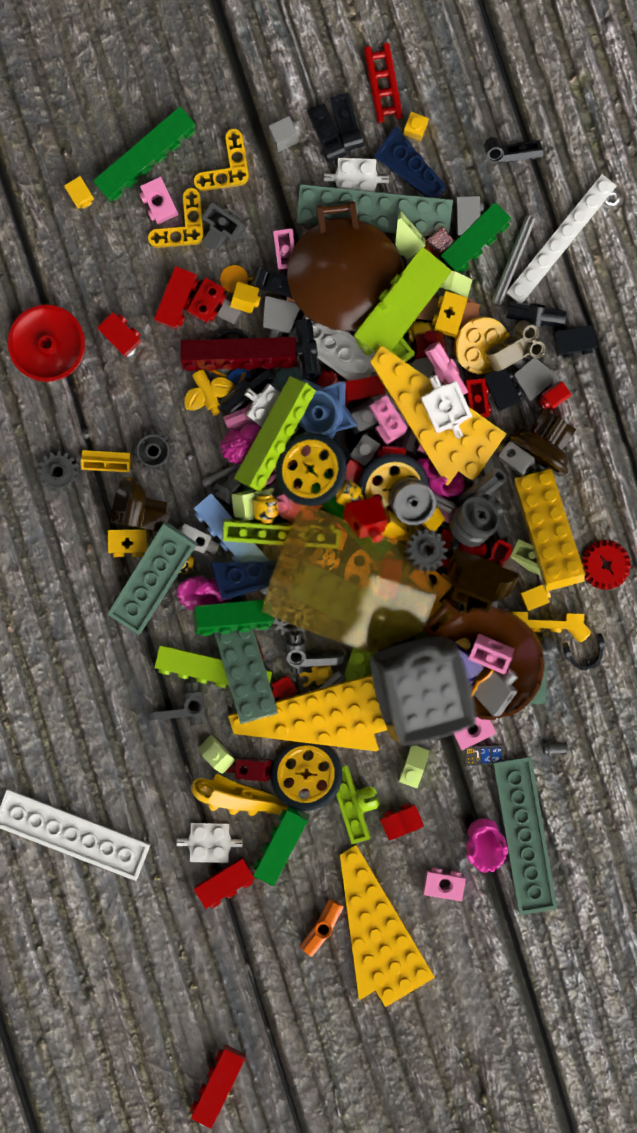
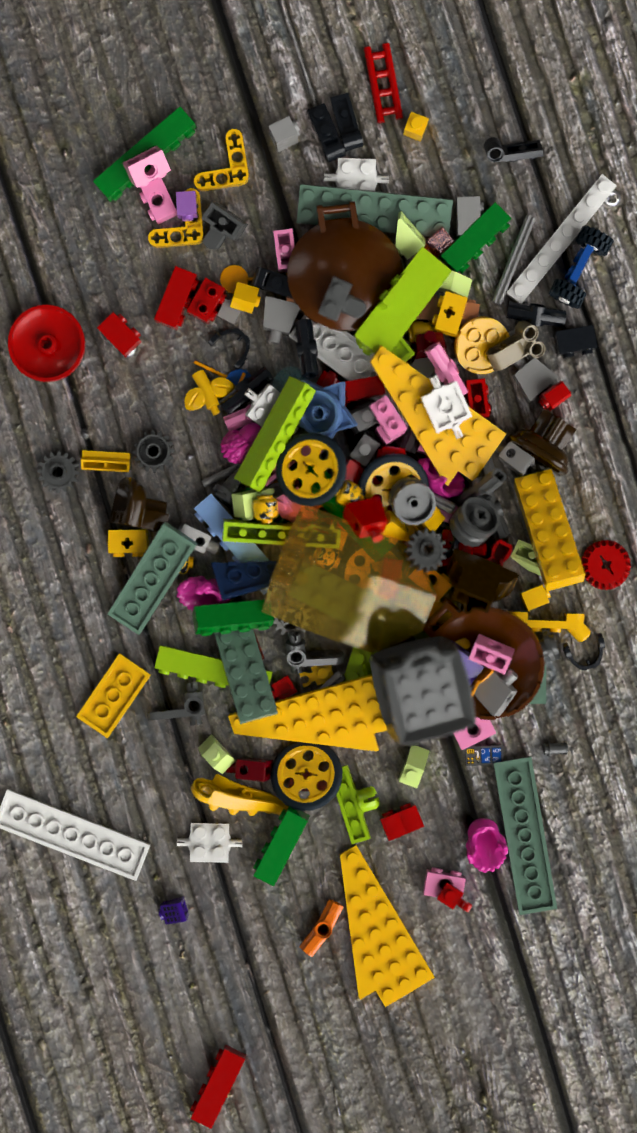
(79, 193): yellow brick -> none
(113, 695): none -> yellow plate
(136, 165): none -> bright pink brick
(174, 911): none -> dark purple slope
(186, 205): none -> medium lavender brick
(224, 883): red brick -> none
(238, 353): dark red brick -> none
(339, 300): none -> dark grey brick
(406, 163): dark blue wing -> none
(452, 896): none -> red plate
(502, 389): black brick -> none
(593, 242): none -> black plate

